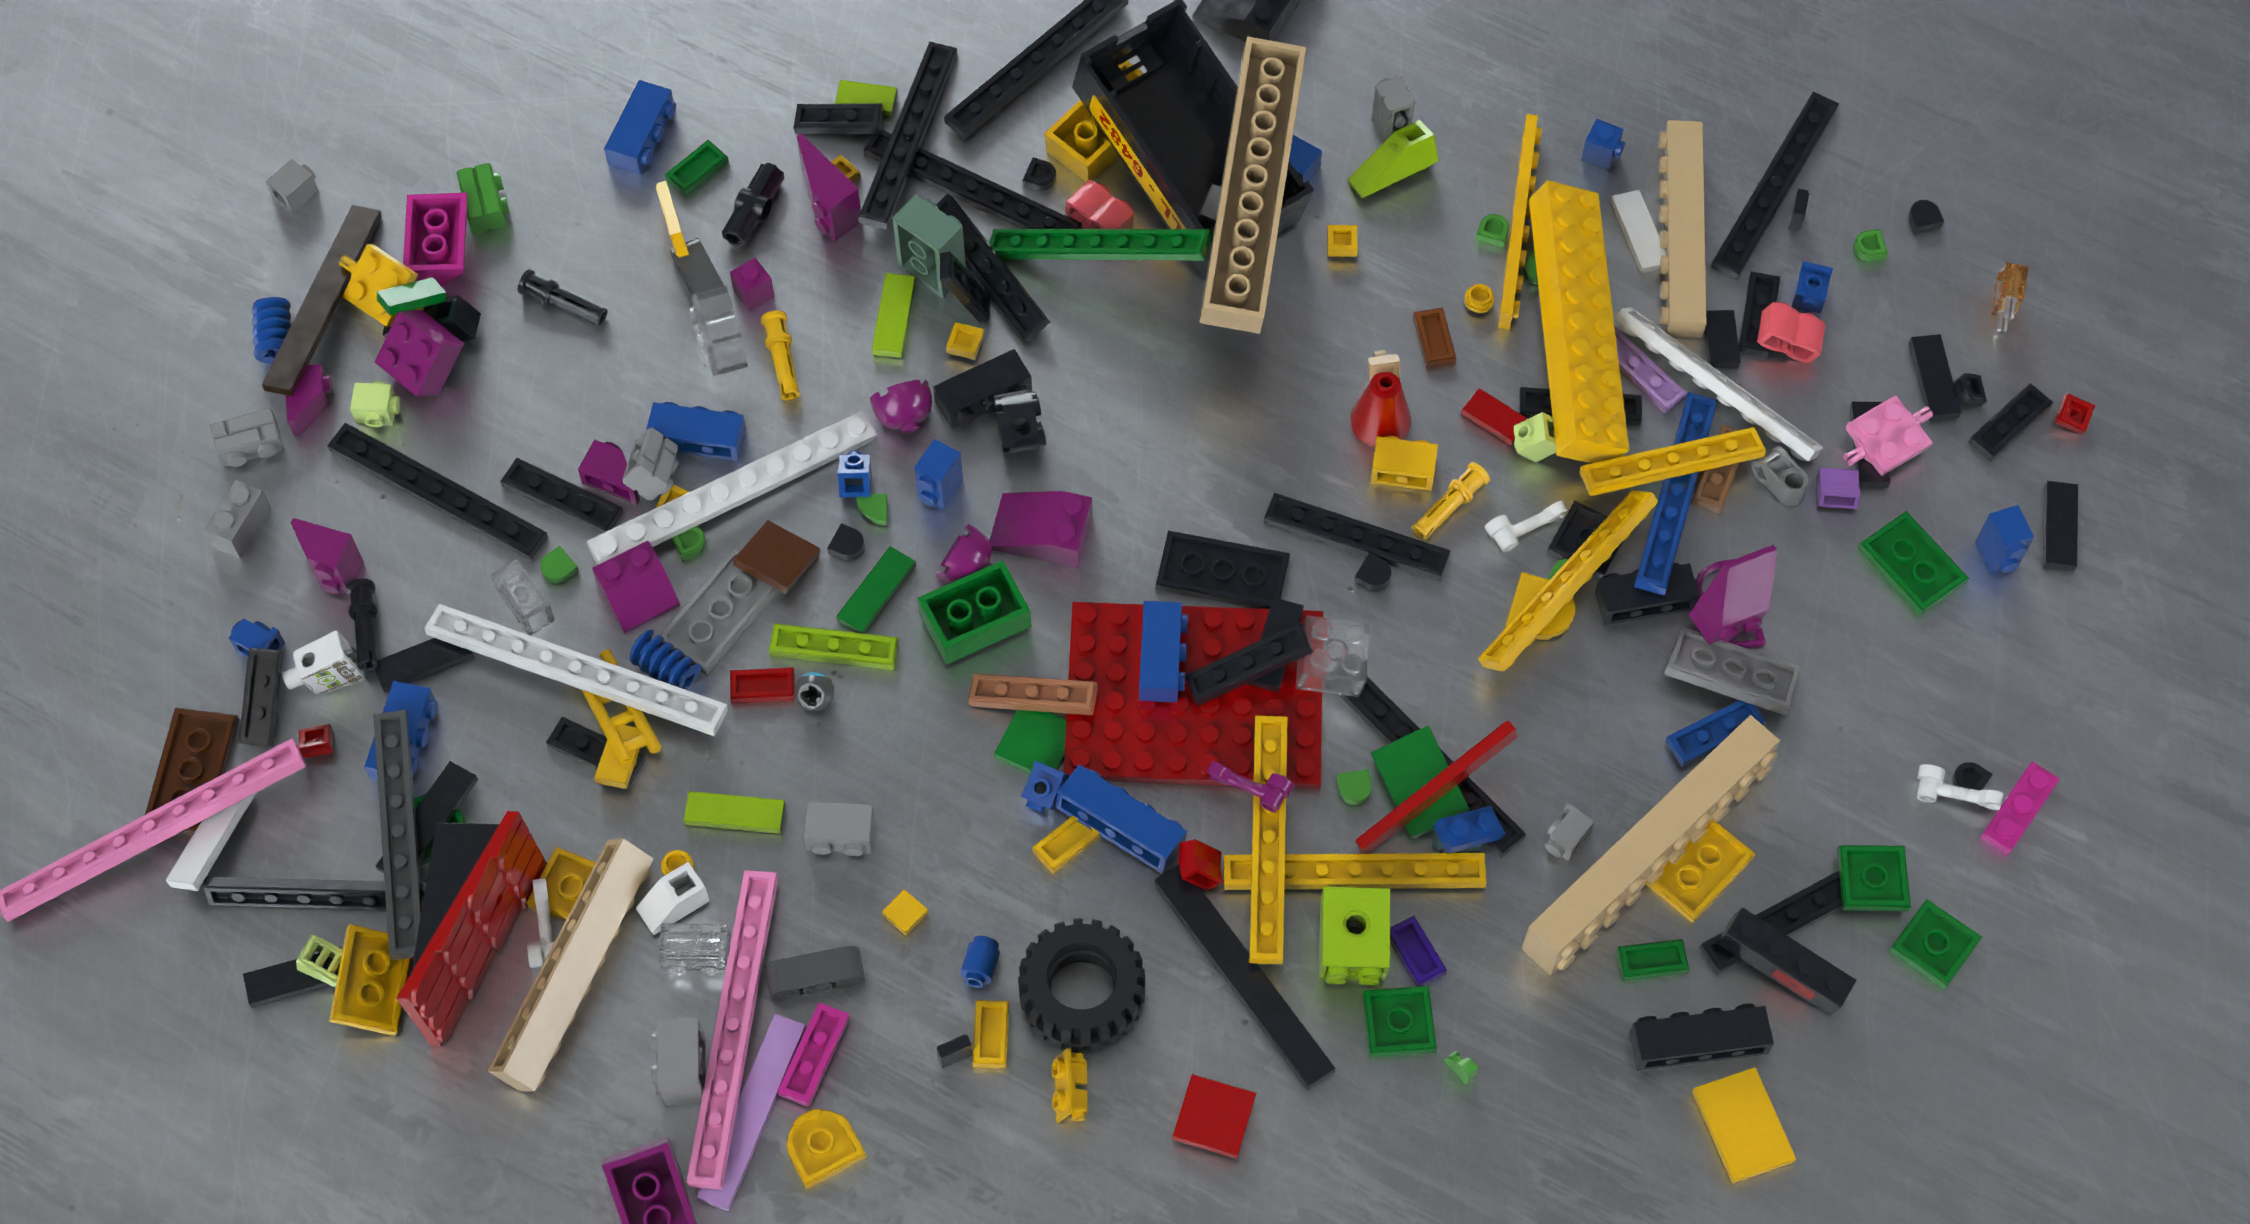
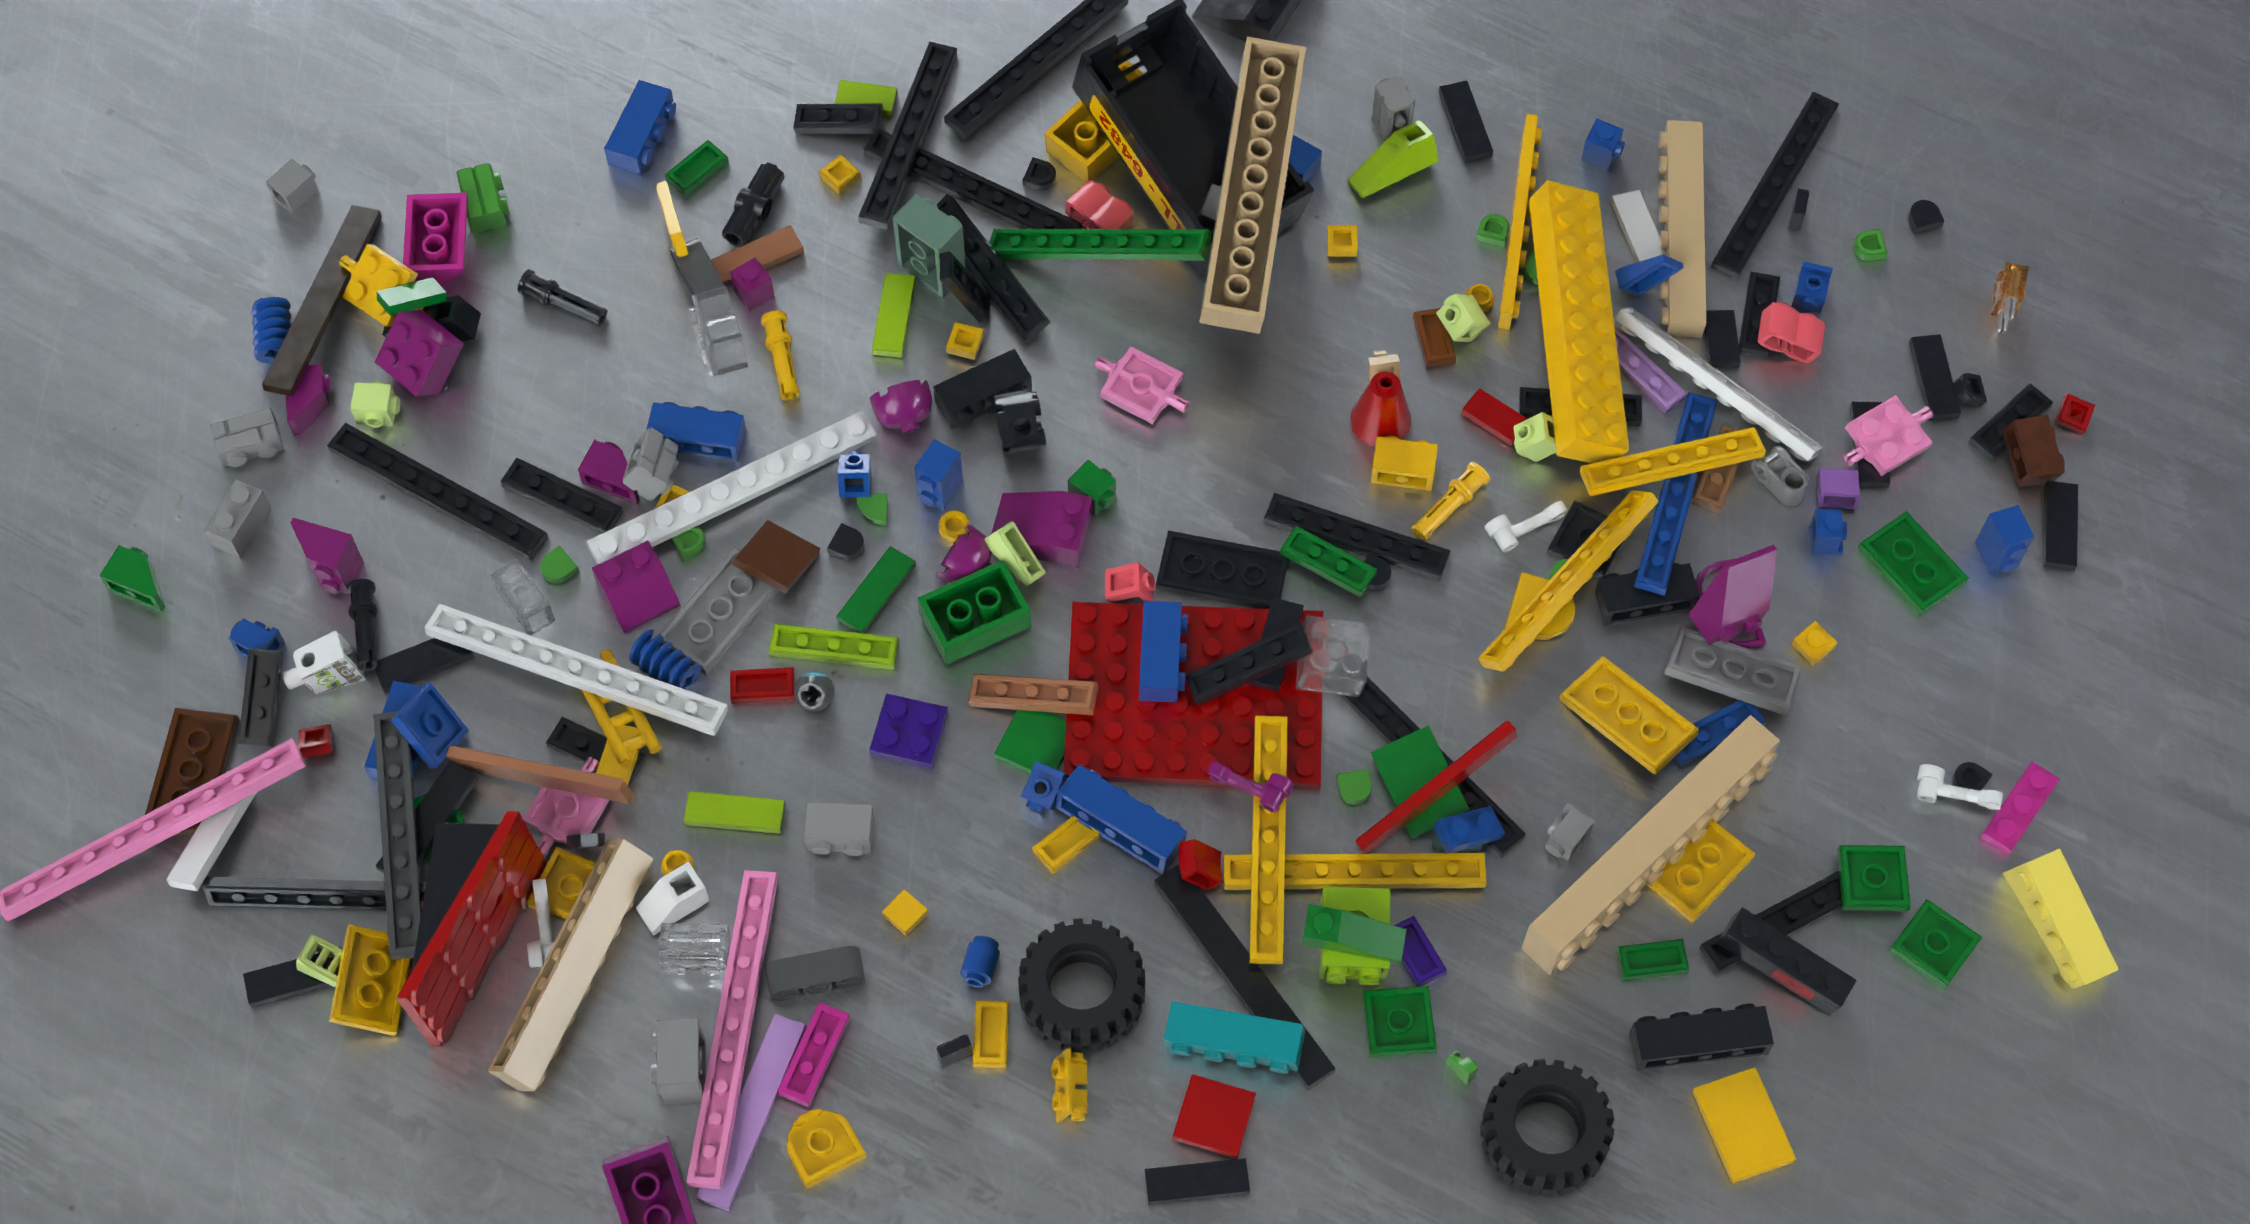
(133, 577): none -> green slope
(429, 724): none -> blue tile
(541, 774): none -> nougat tile
(564, 813): none -> bright pink plate
(587, 840): none -> black tile
(768, 251): none -> nougat tile
(831, 193): magenta slope -> none
(908, 731): none -> dark purple plate
(952, 525): none -> yellow tile
(1012, 548): none -> yellowish green slope
(1095, 483): none -> green brick
(1129, 582): none -> coral bracket
(1141, 385): none -> bright pink plate
(1197, 1181): none -> black tile
(1235, 1037): none -> teal brick
(1328, 561): none -> green tile
(1352, 934): none -> green slope
(1462, 317): none -> yellowish green brick
(1465, 121): none -> black tile
(1556, 1086): none -> black tyre
(1629, 715): none -> yellow tile
(1646, 274): none -> blue slope
(1814, 643): none -> yellow plate
(1827, 532): none -> blue brick
(2033, 450): none -> copper brick
(2062, 918): none -> light yellow wedge

